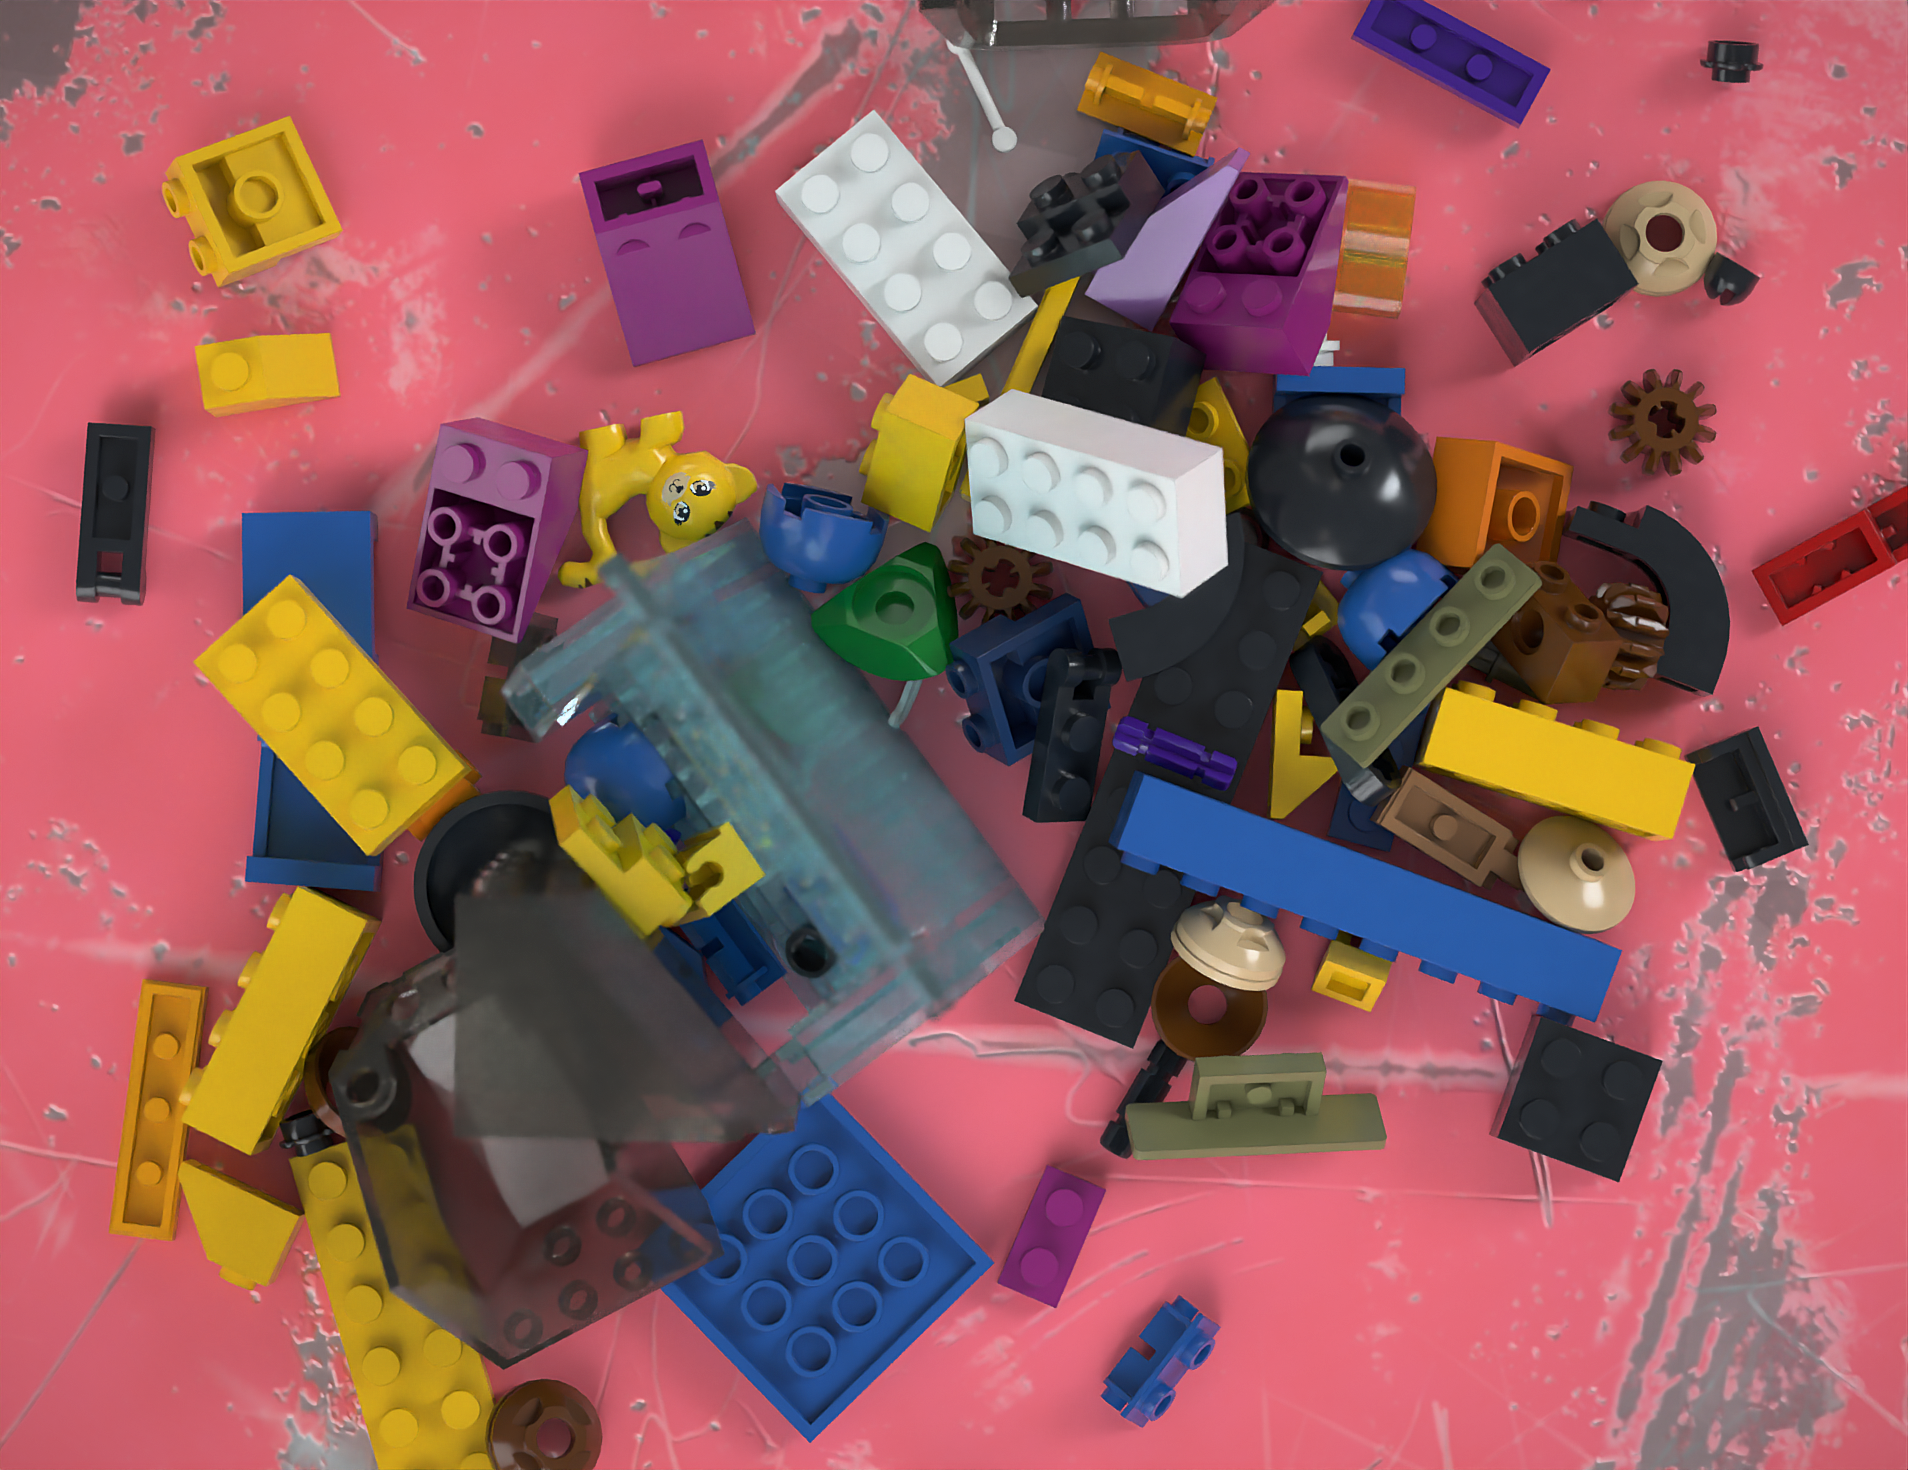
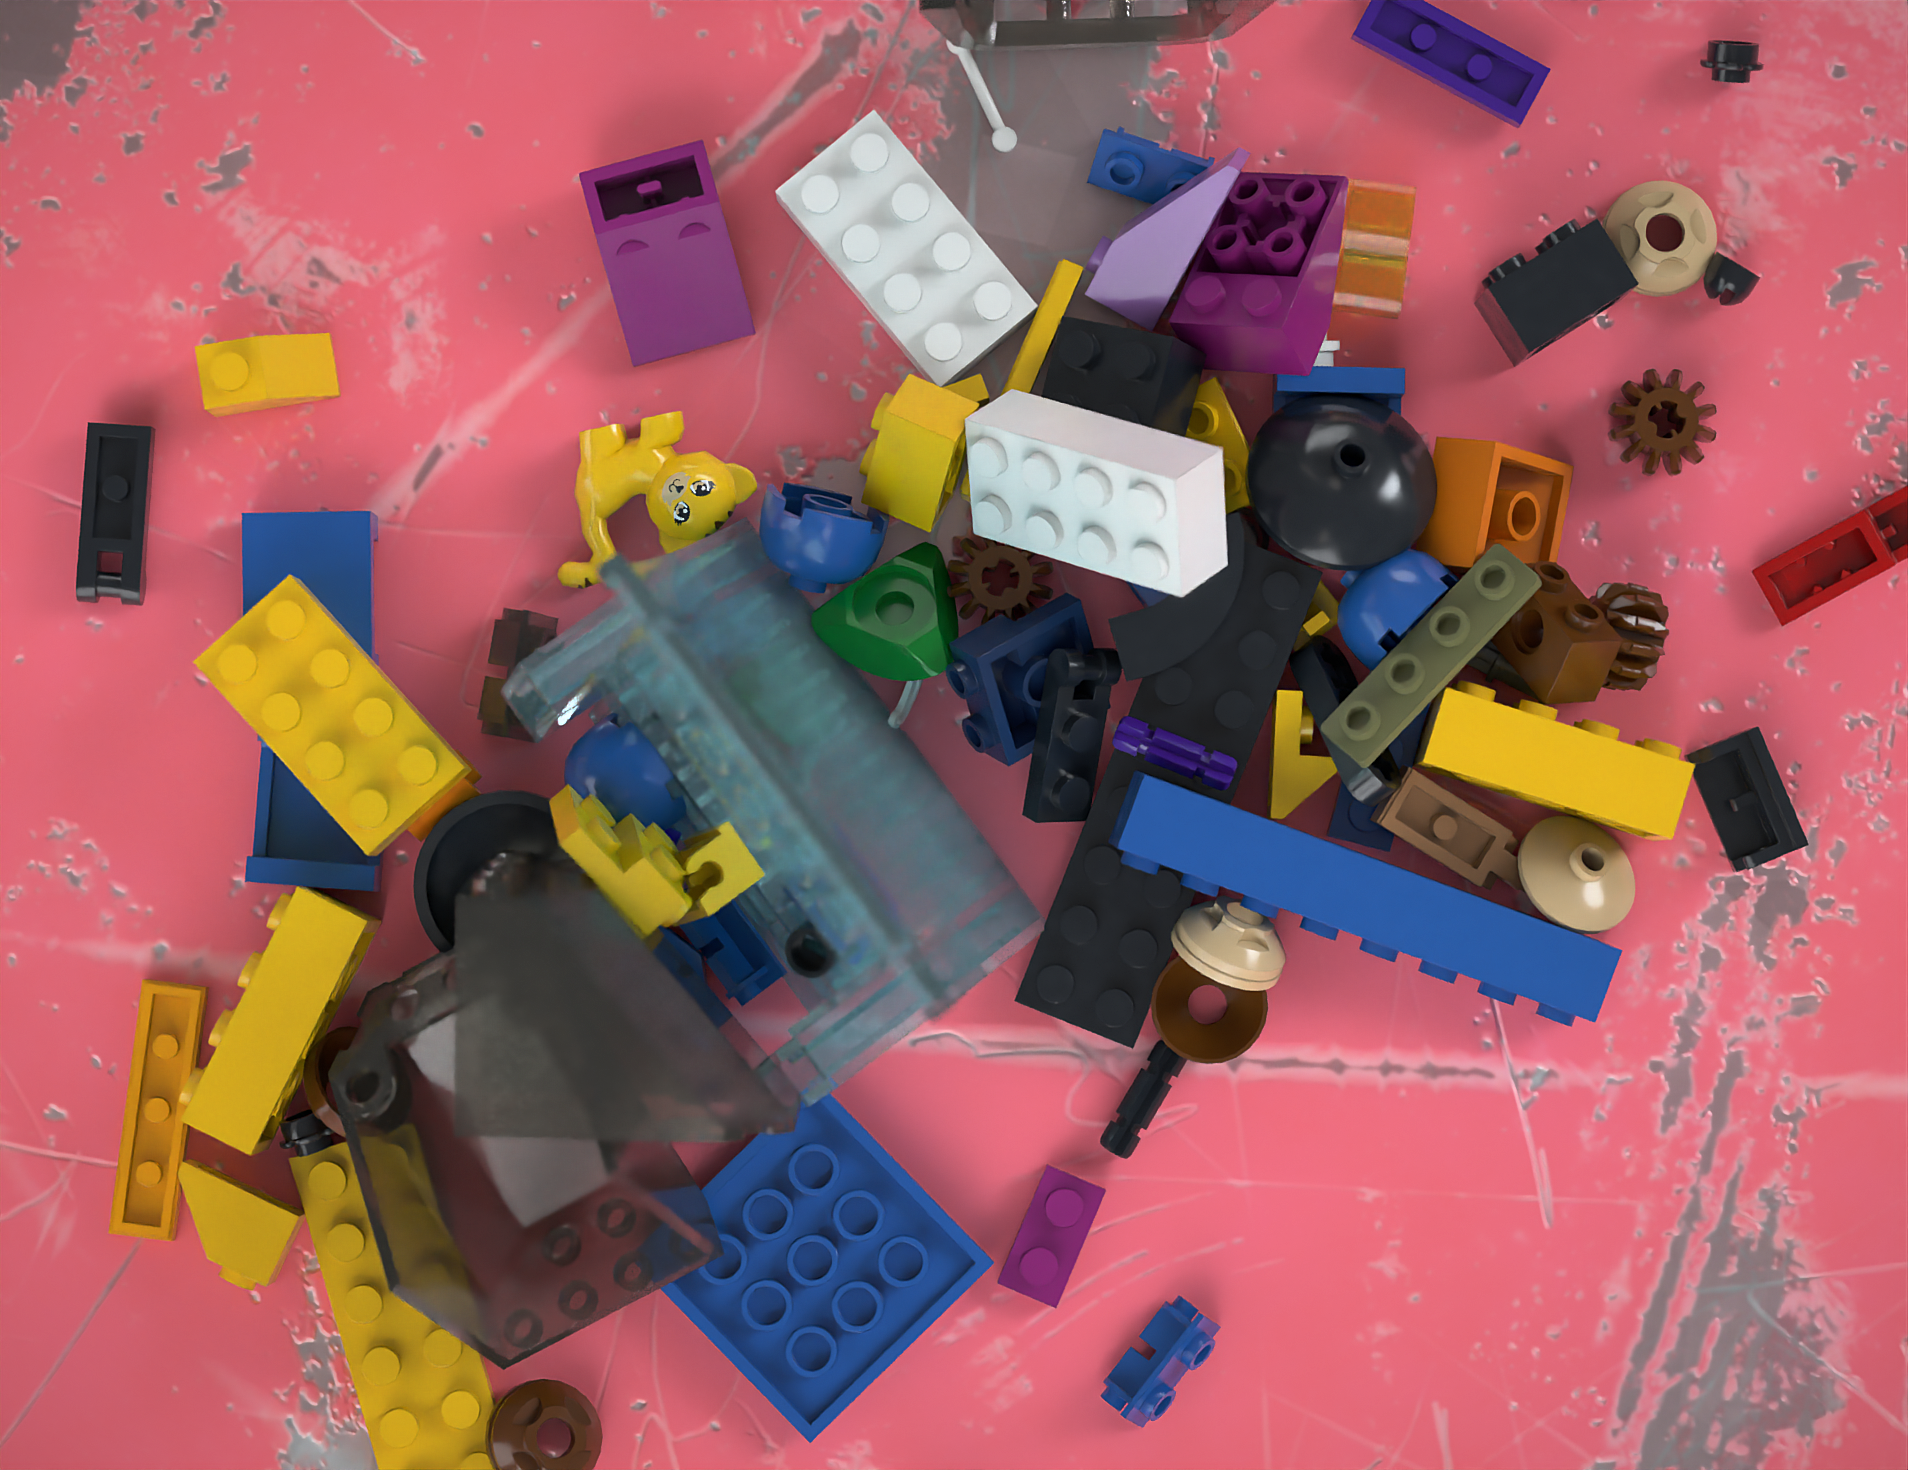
(250, 201): yellow plate -> none
(493, 525): magenta slope -> none
(1084, 220): black plate -> none
(1146, 104): light orange hinge -> none
(1255, 1109): olive bracket -> none
(1351, 974): yellow tile -> none
(1575, 1097): black brick -> none
(1683, 577): black arch -> none

